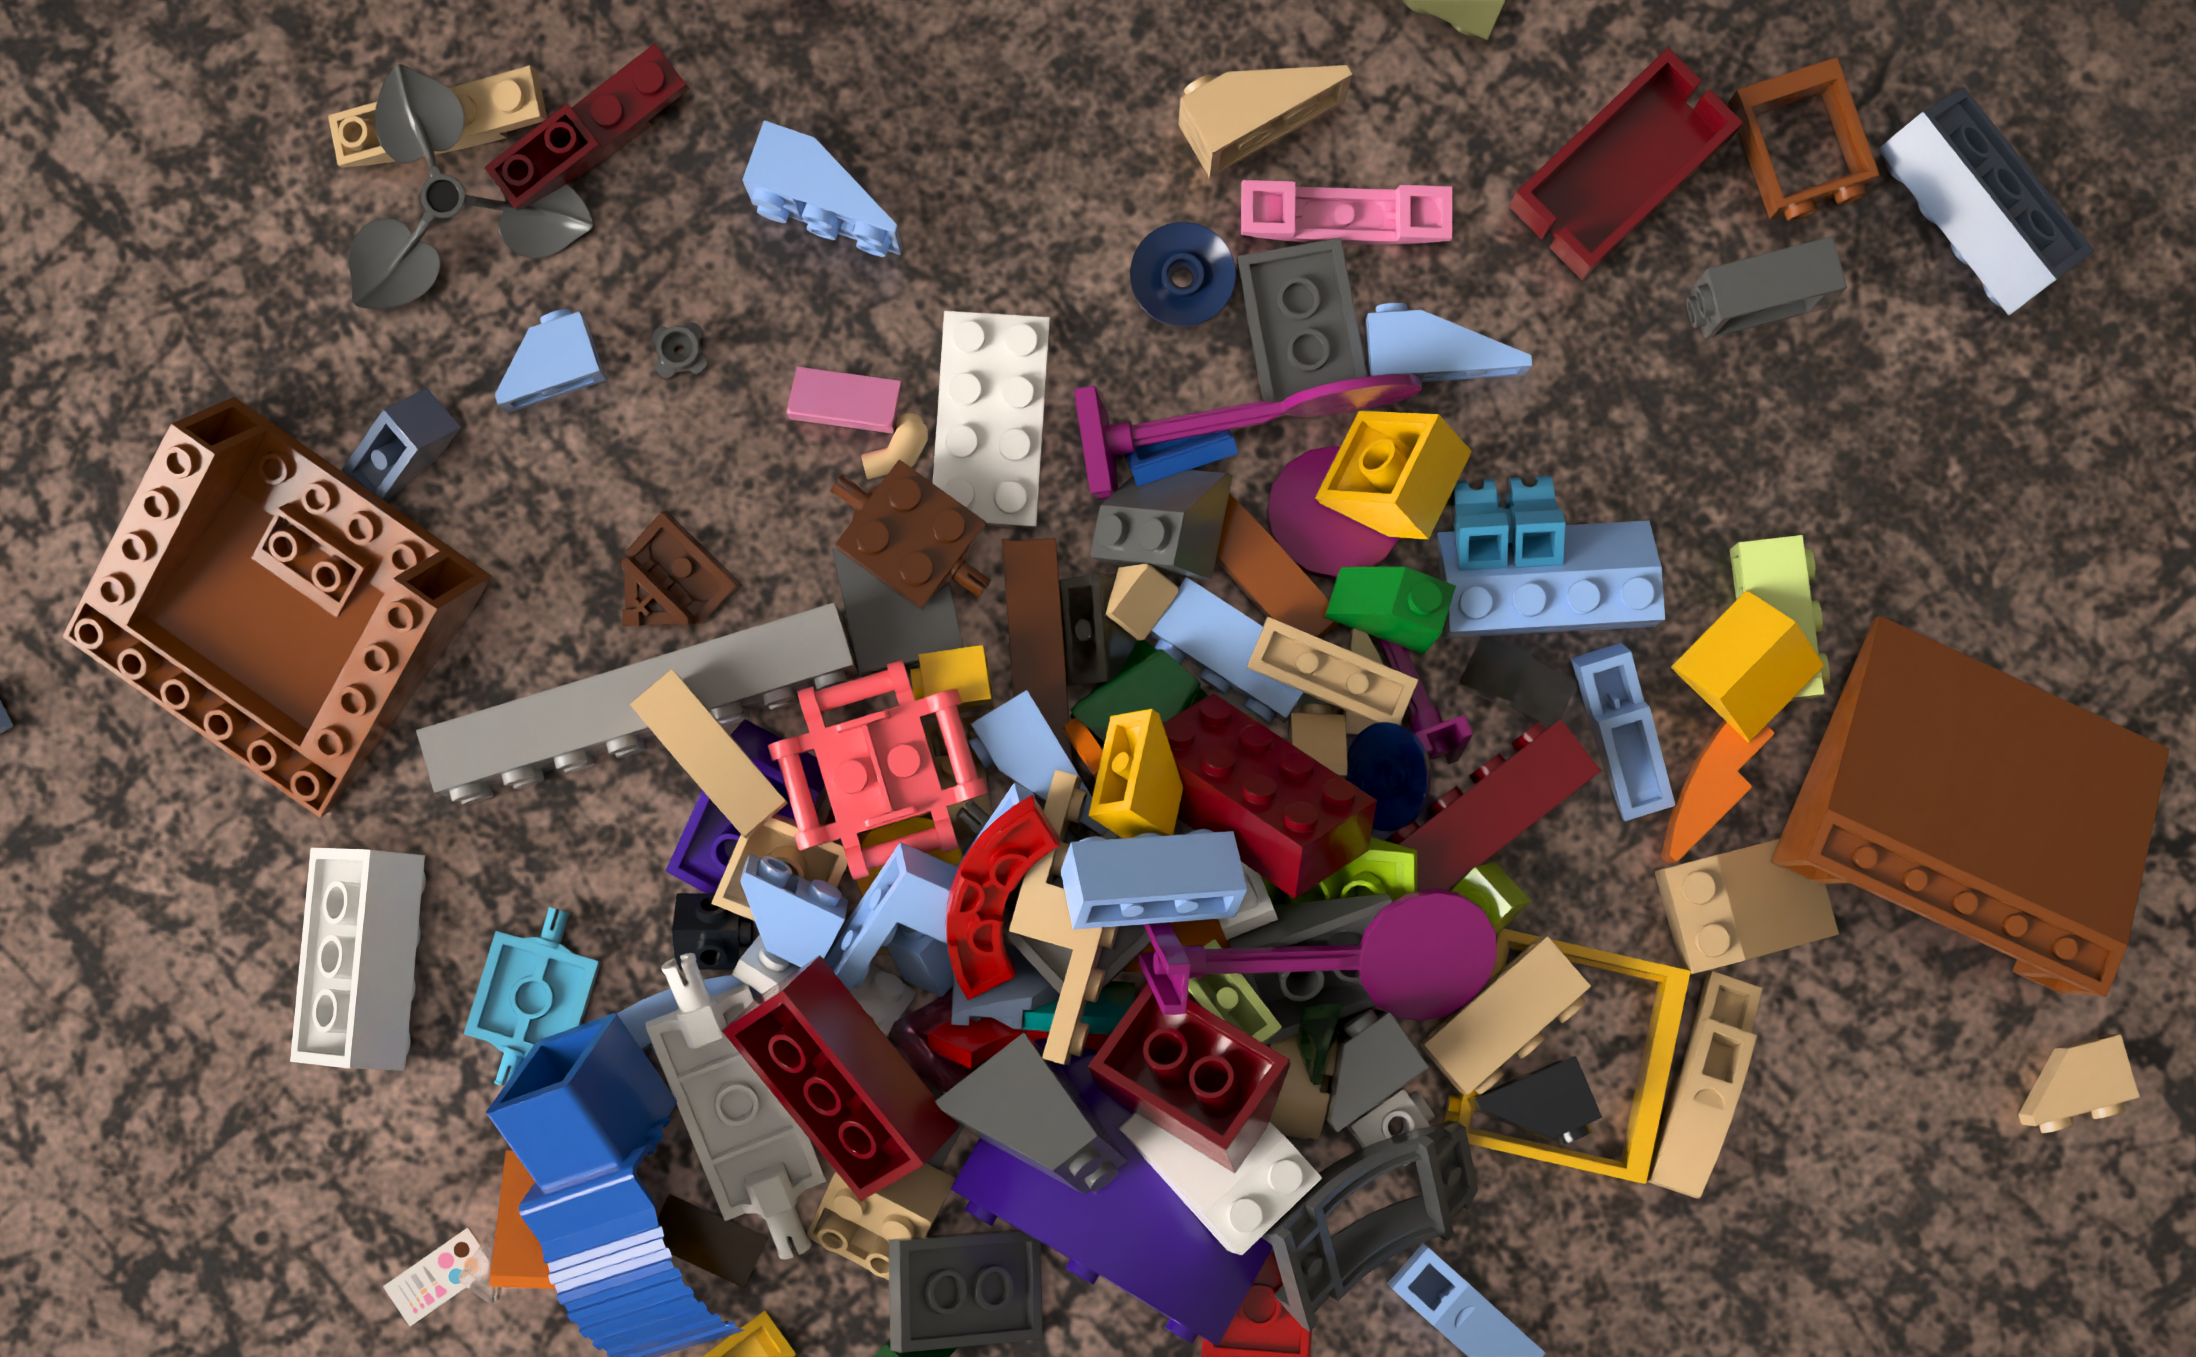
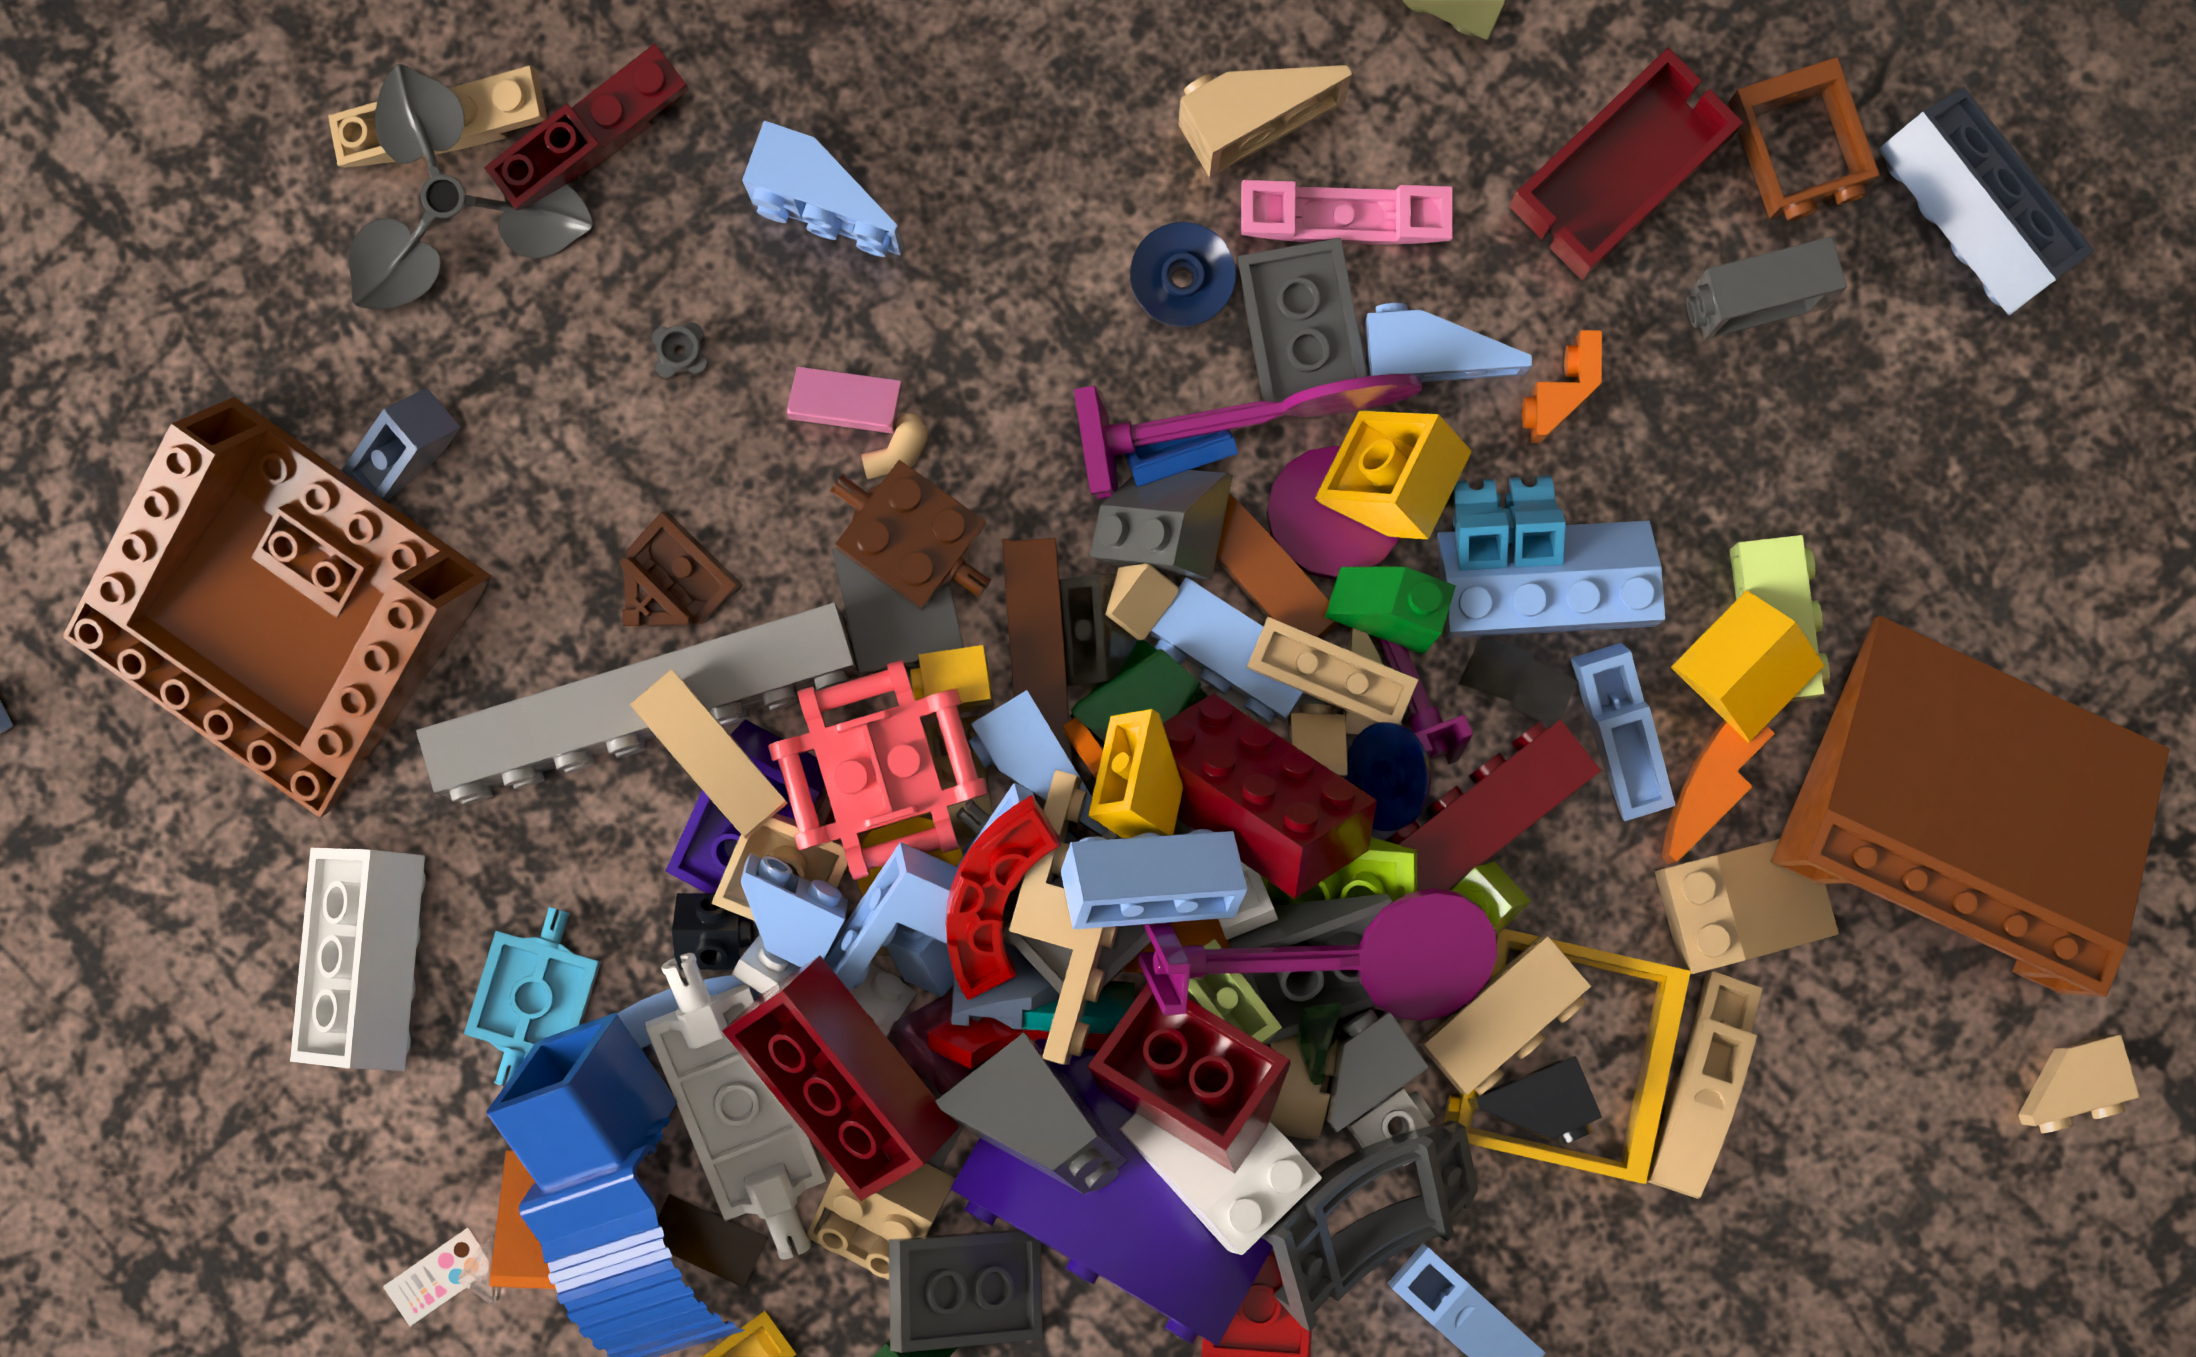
(551, 362): light blue slope -> none
(992, 414): white plate -> none
(1555, 401): none -> orange slope

